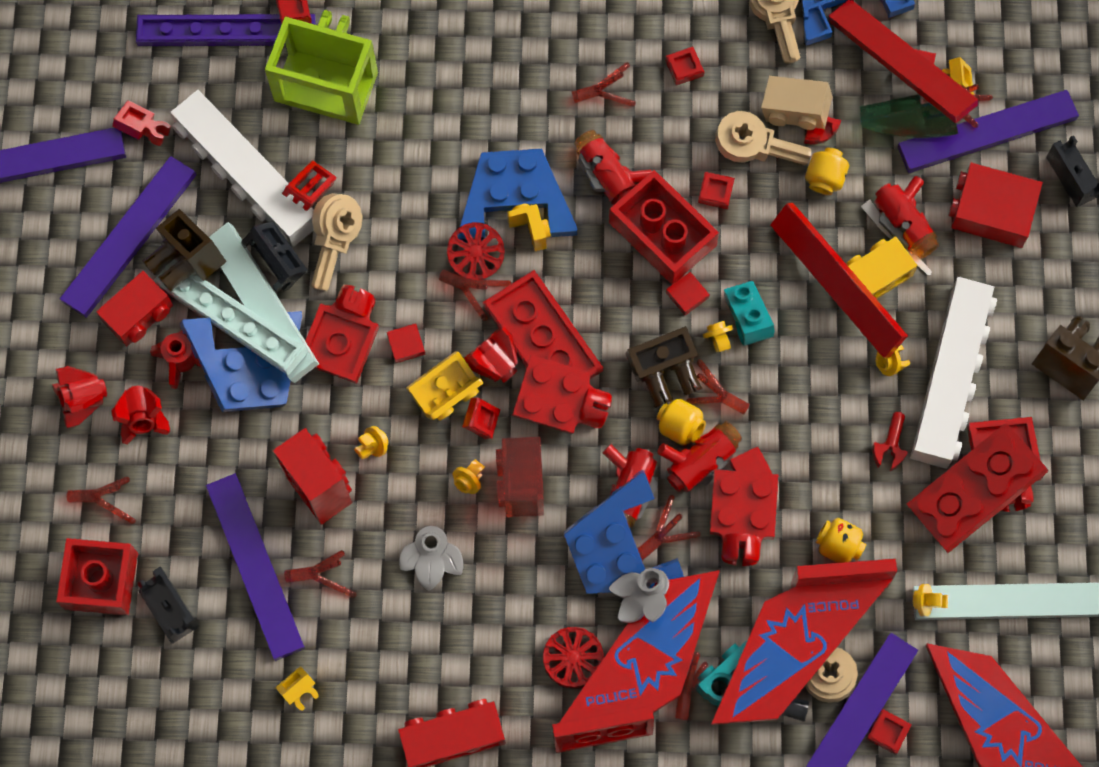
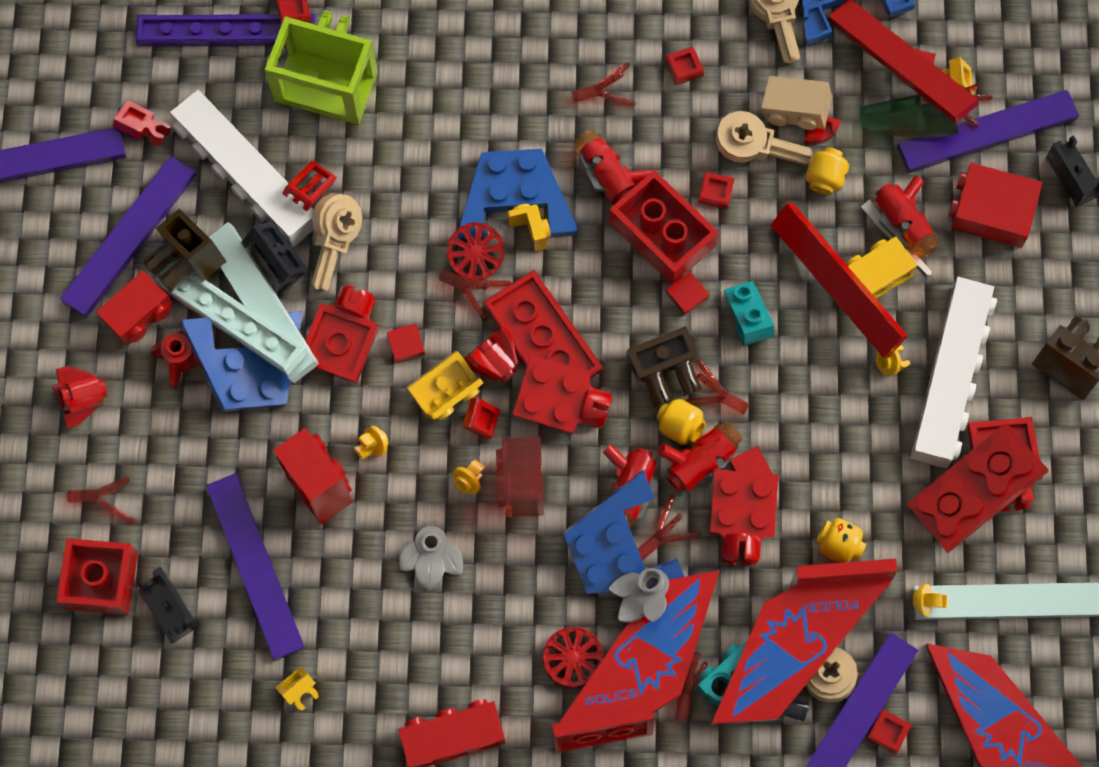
(139, 413): red brick -> none
(311, 573): clear red plant -> none
(719, 336): yellow plate -> none
(891, 443): red bar -> none

